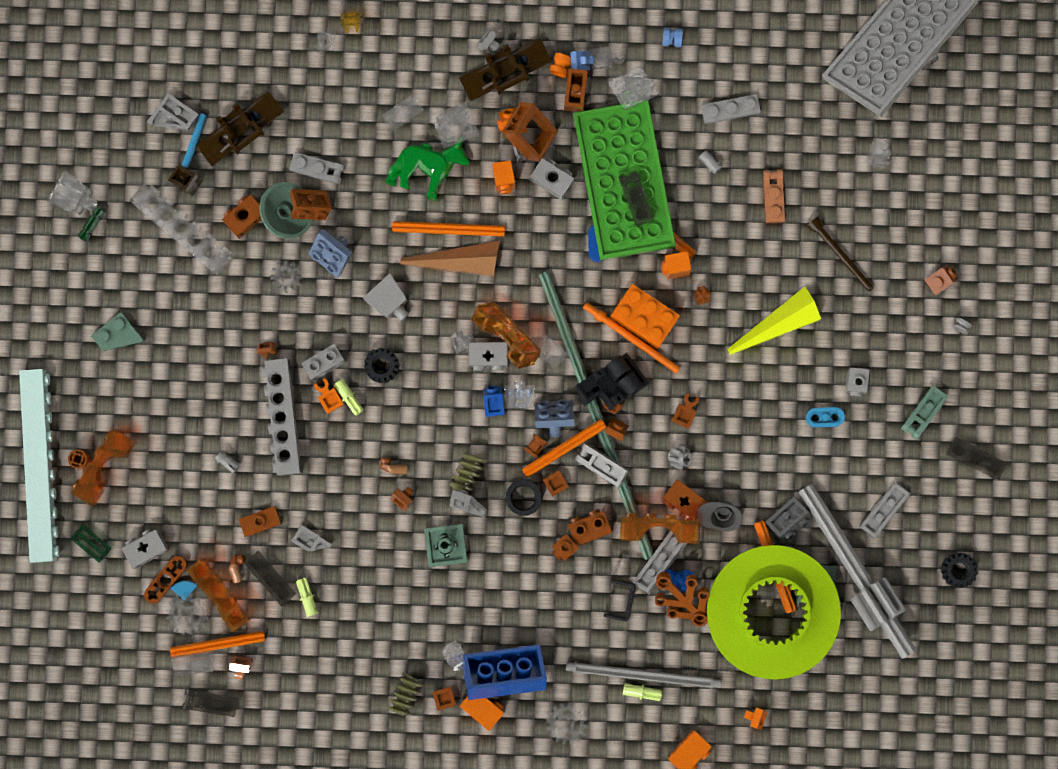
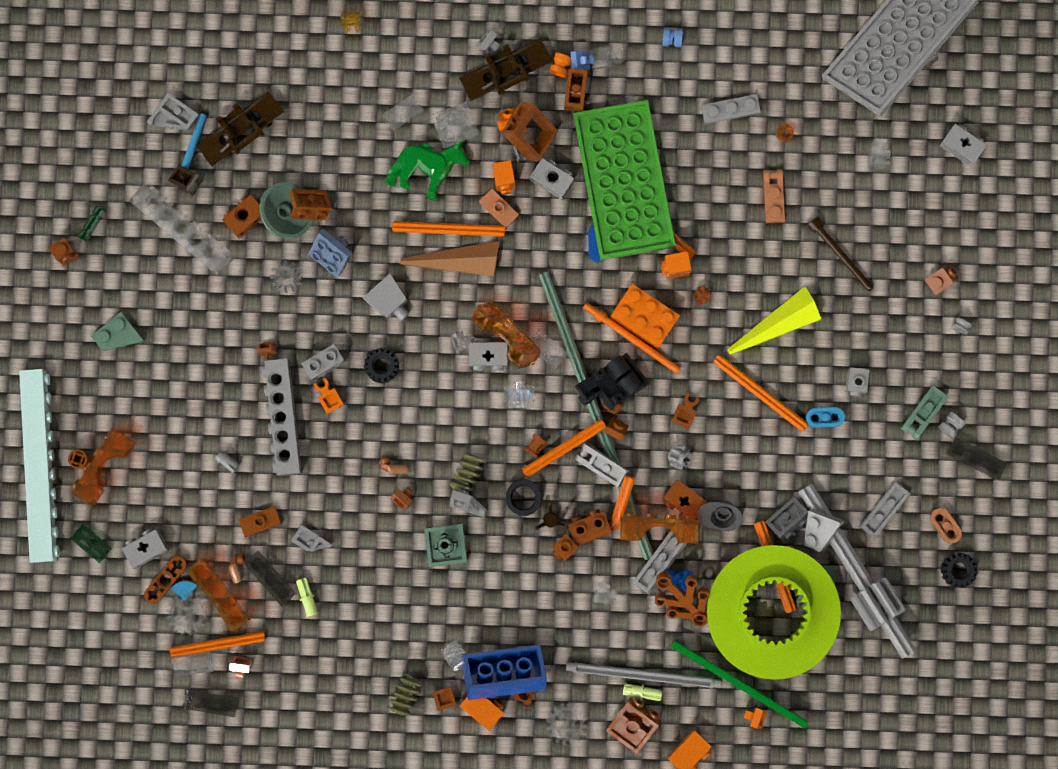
(63, 251): none -> dark orange brick
(72, 195): clear torso -> none
(316, 168): light grey plate -> none
(325, 36): clear plate -> none
(348, 396): yellowish green axle -> none
(493, 401): blue bracket -> none
(499, 208): none -> nougat plate
(526, 699): none -> dark orange plate
(551, 520): none -> dark brown plant
(554, 415): sand blue plate -> none
(555, 483): dark orange plate -> none
(603, 594): none -> clear plate
(622, 501): none -> orange axle
(629, 604): black piece -> none
(633, 88): clear hinge -> none
(634, 724): none -> dark orange plate
(636, 199): clear smoke plate -> none
(710, 162): light grey pin -> none
(739, 684): none -> green tile
(760, 392): none -> orange axle
(790, 133): none -> clear orange bush
(820, 529): none -> light grey wing
(945, 525): none -> nougat plate
(951, 425): none -> light grey wheel
(953, 142): none -> light grey brick

